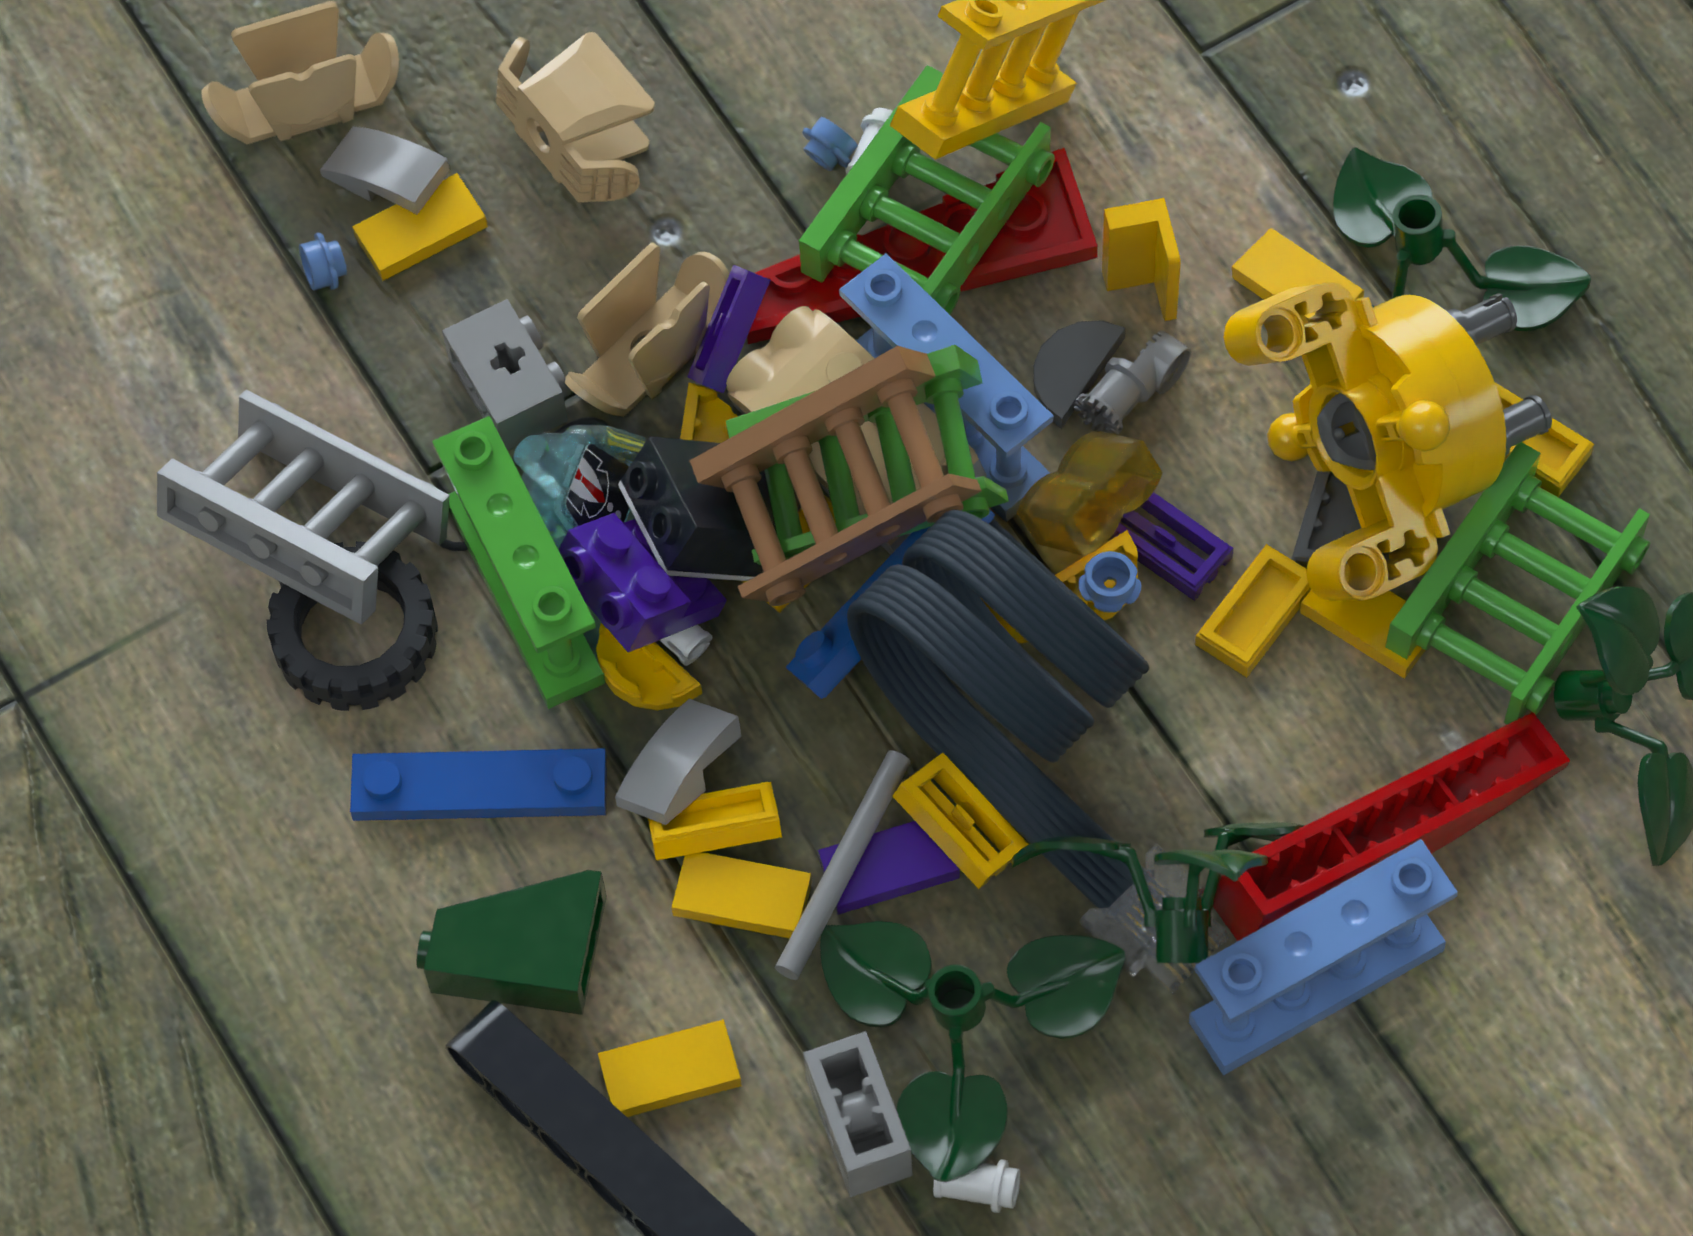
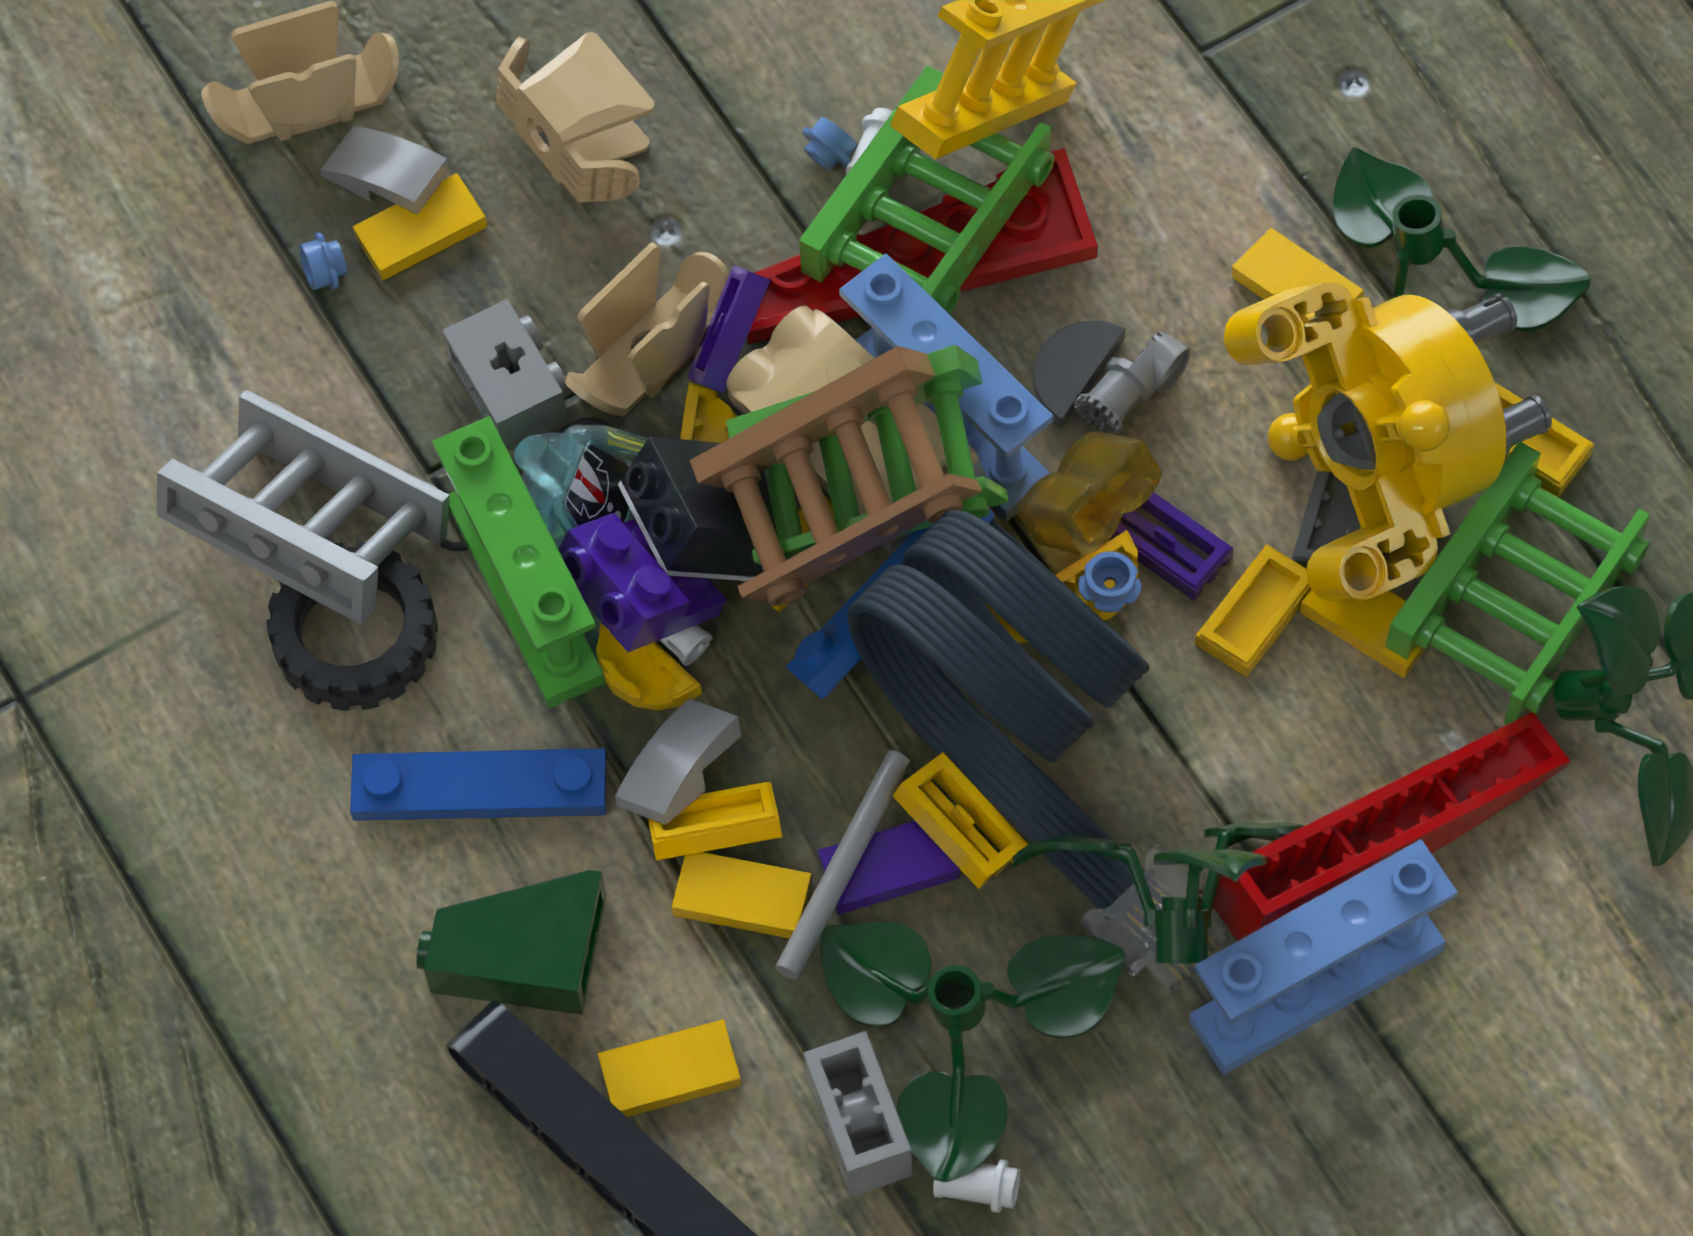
(1142, 251): yellow panel -> none

